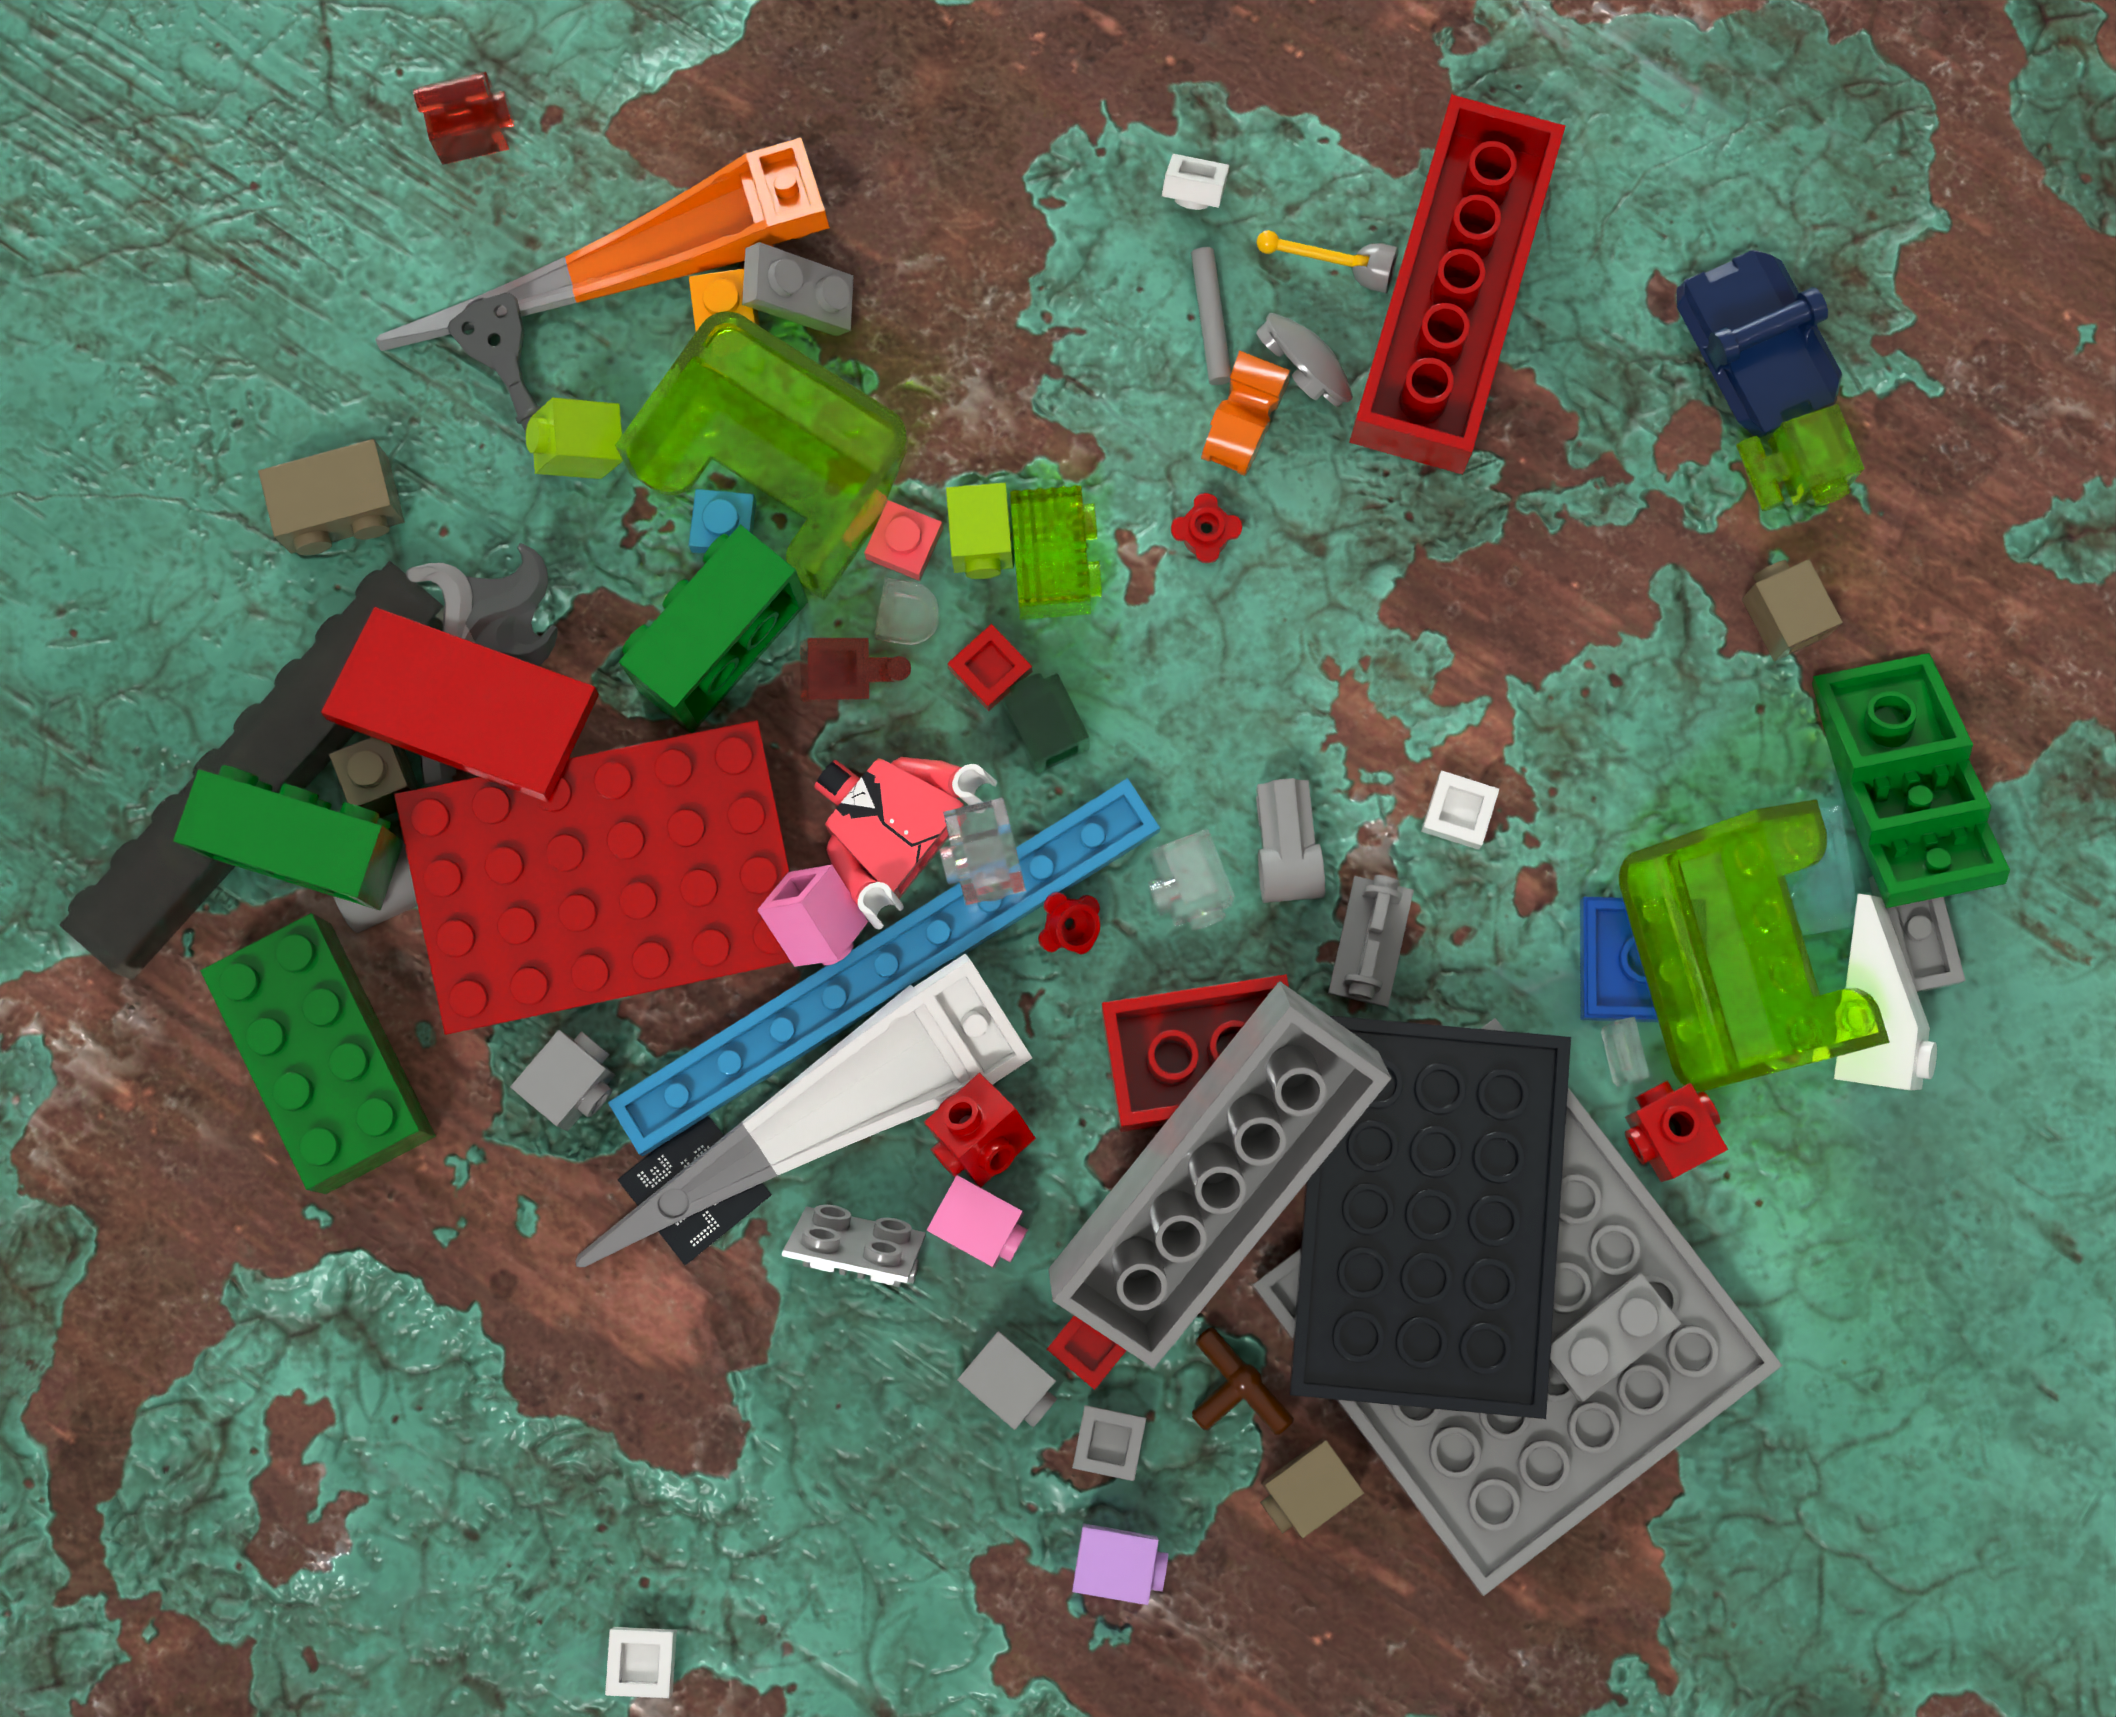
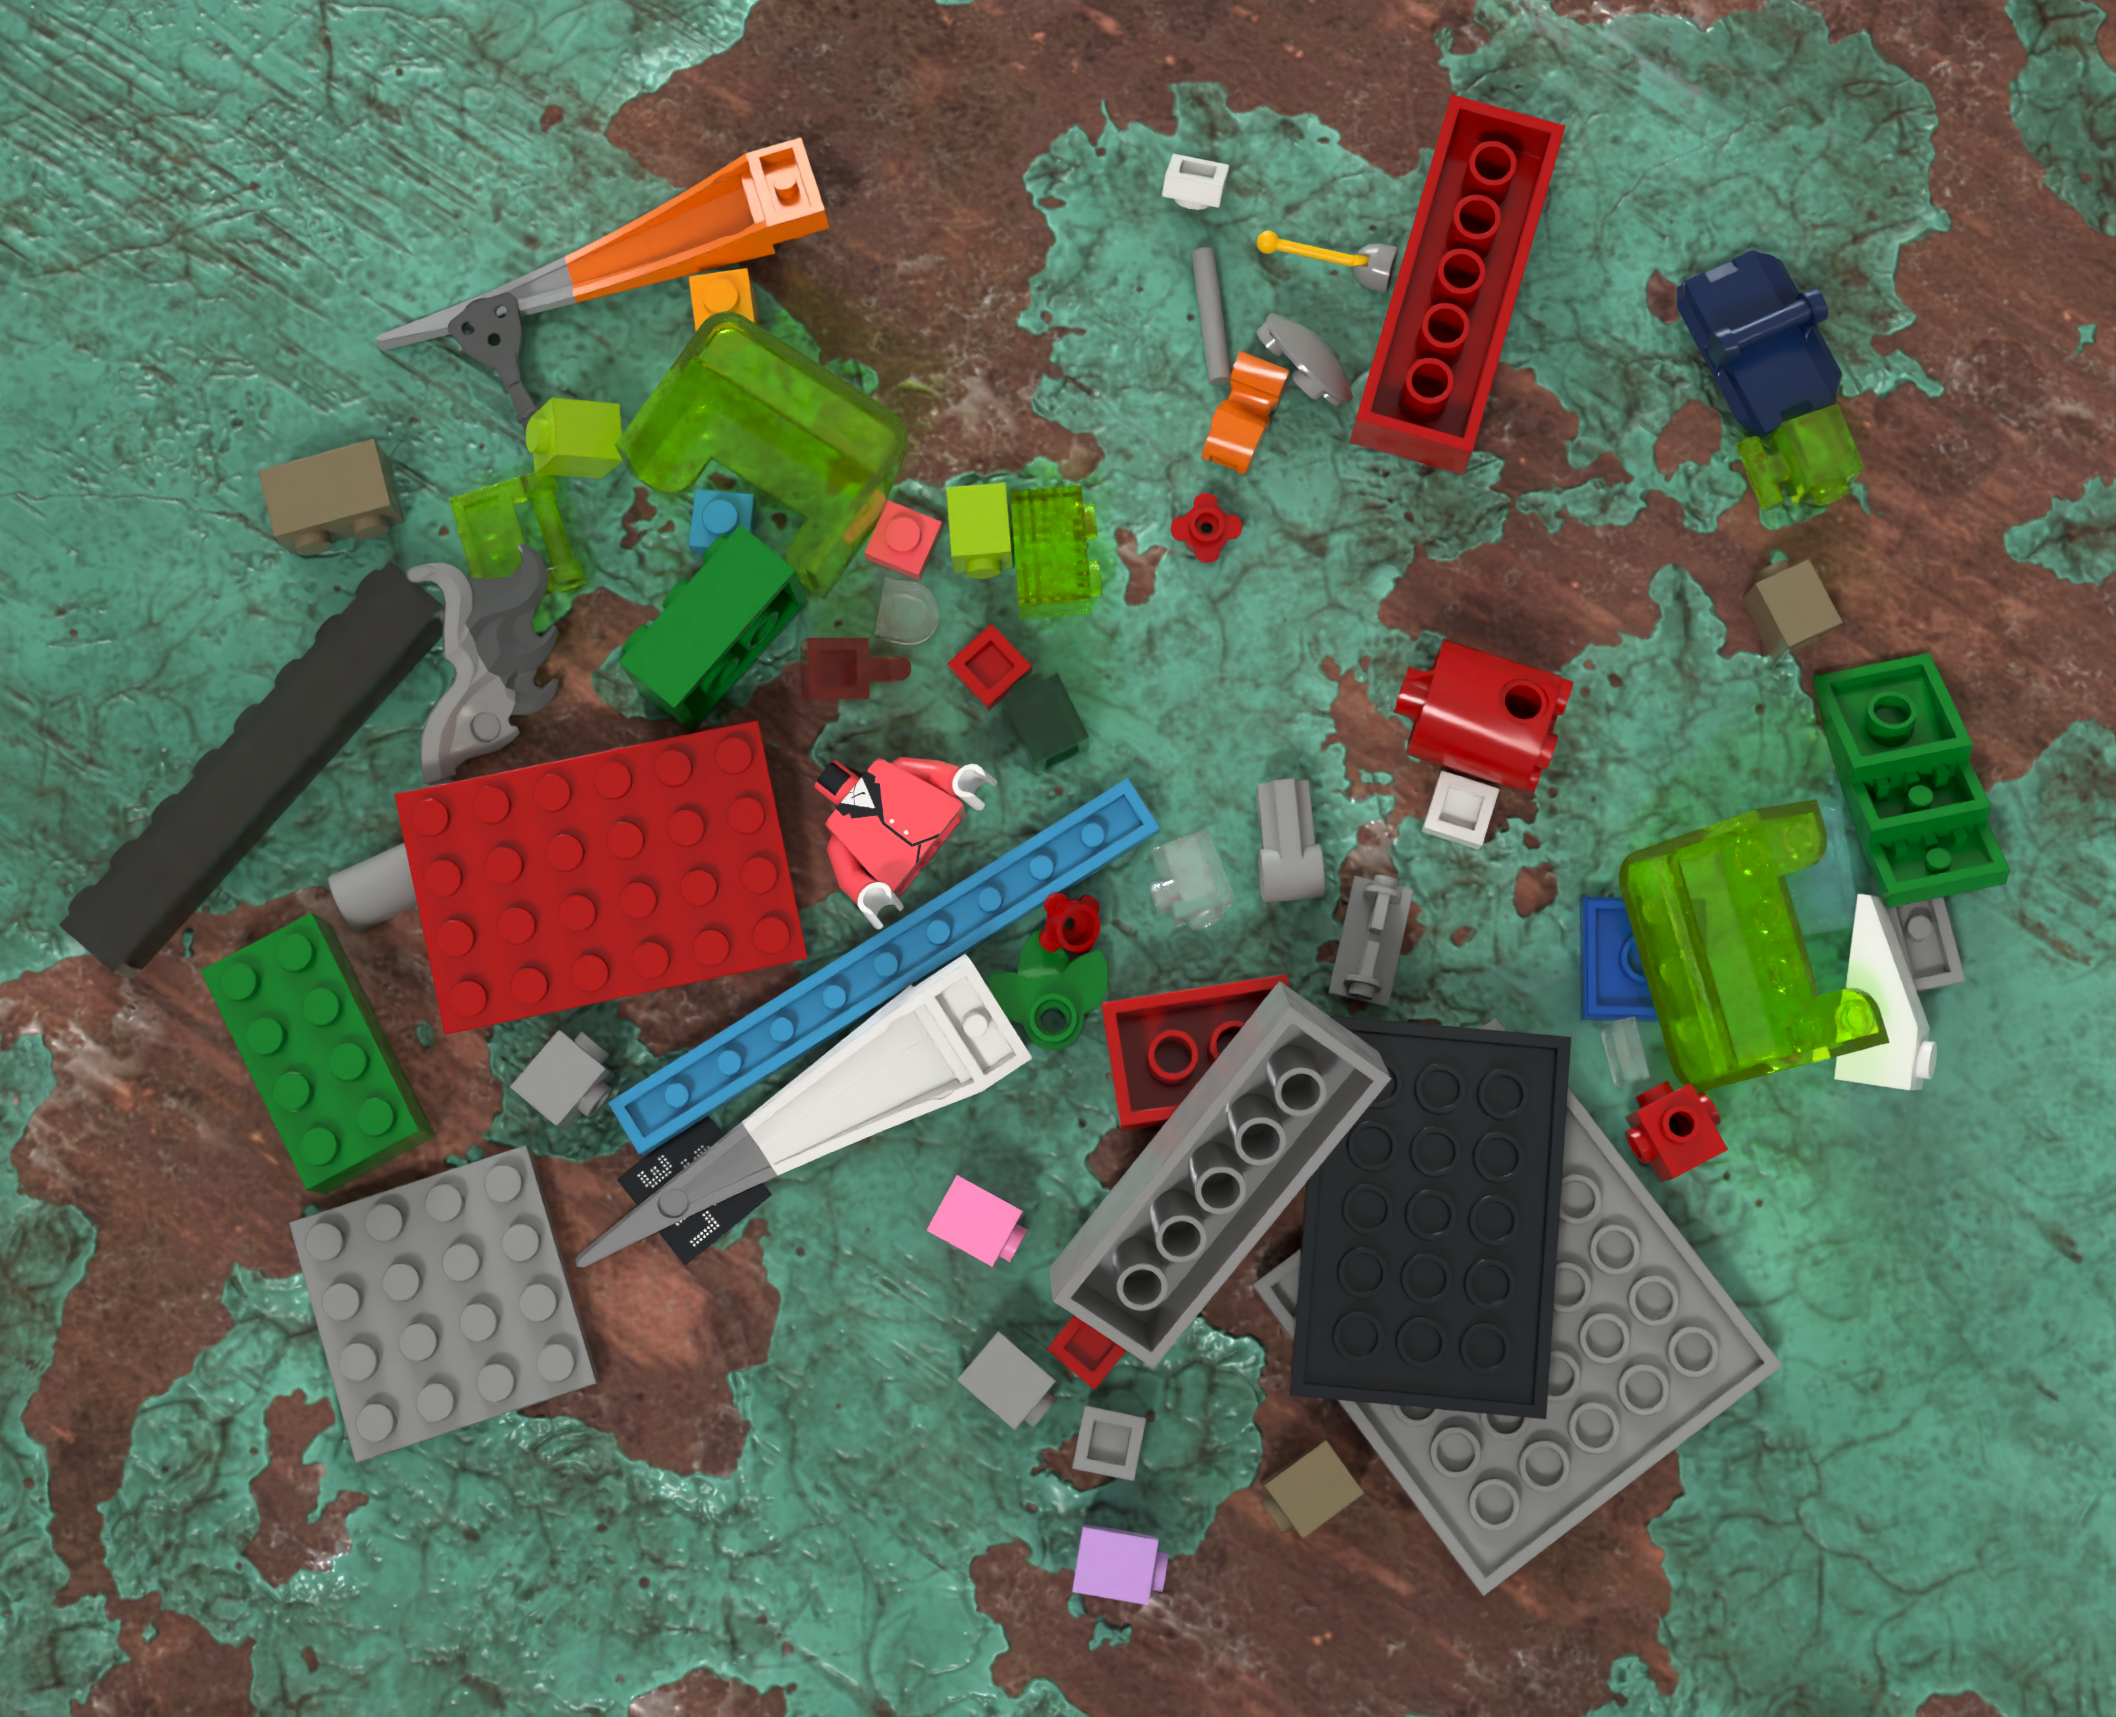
(290, 836): green brick -> none
(373, 773): dark tan brick -> none
(443, 1303): none -> light grey plate
(460, 703): red tile -> none
(465, 117): clear red brick -> none
(493, 530): none -> clear neon green plate
(641, 1662): white plate -> none
(797, 289): light grey plate -> none
(813, 916): bright pink brick -> none
(834, 1239): light grey hinge -> none
(978, 1131): red brick -> none
(982, 852): clear brick -> none
(1050, 983): none -> green plate
(1241, 1383): reddish brown piece -> none
(1483, 715): none -> red cylinder
(1611, 1337): light grey plate -> none

